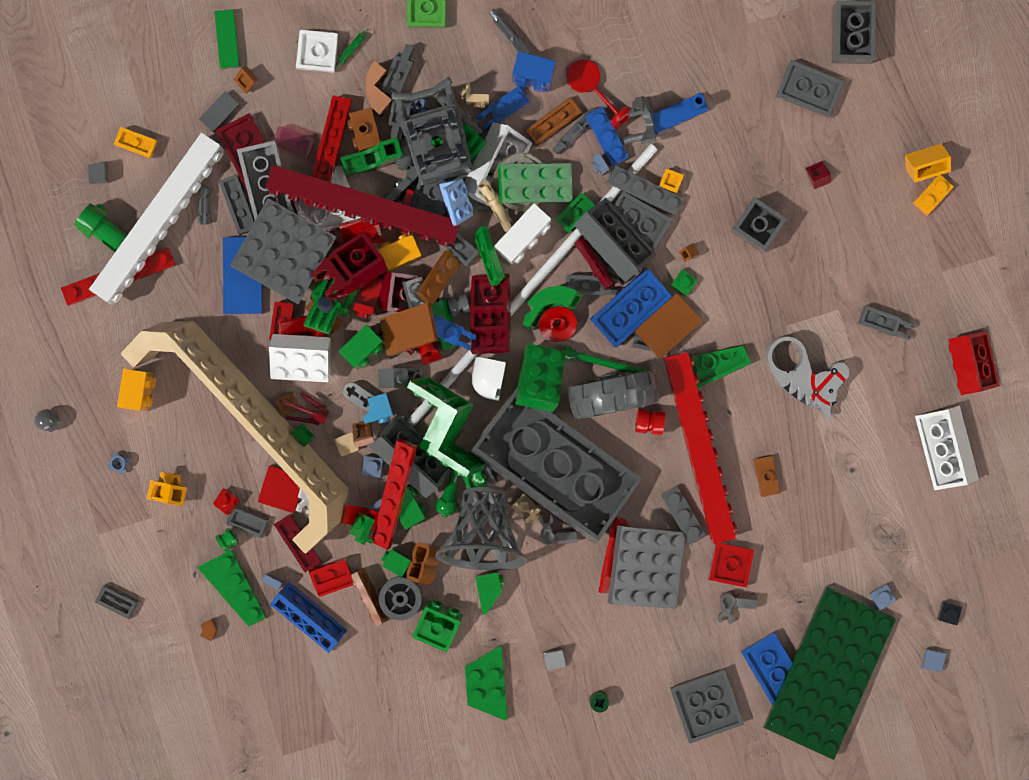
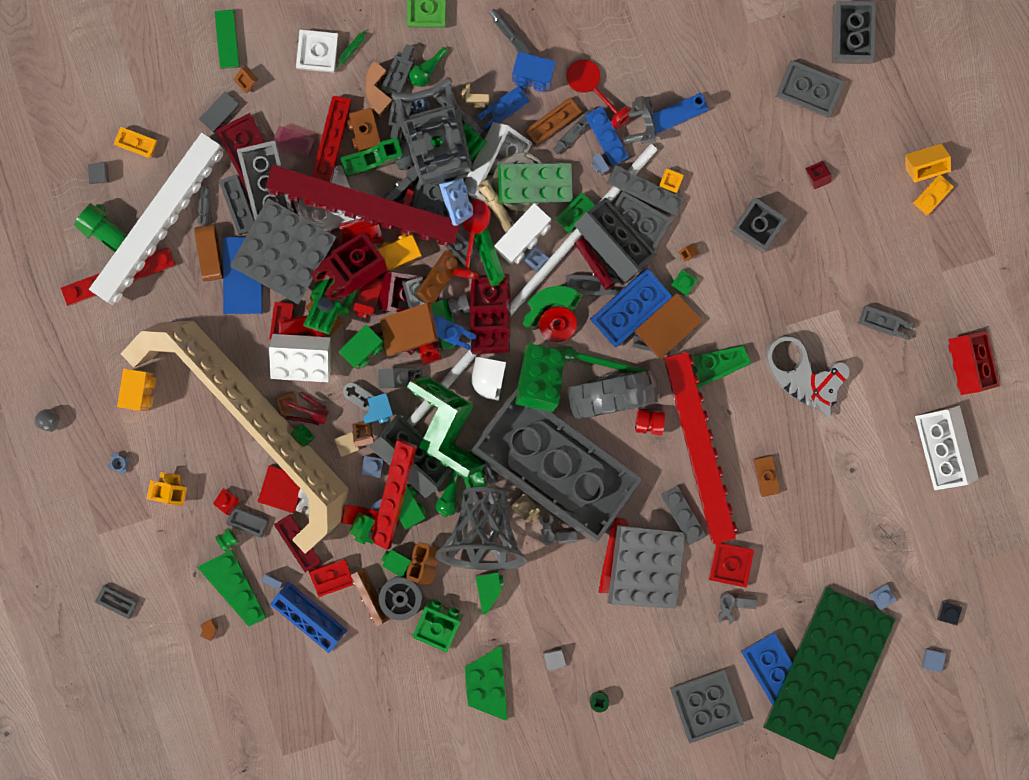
(209, 252): none -> dark orange beam
(421, 74): none -> green piece
(474, 225): none -> red piece
(536, 258): none -> sand blue tile

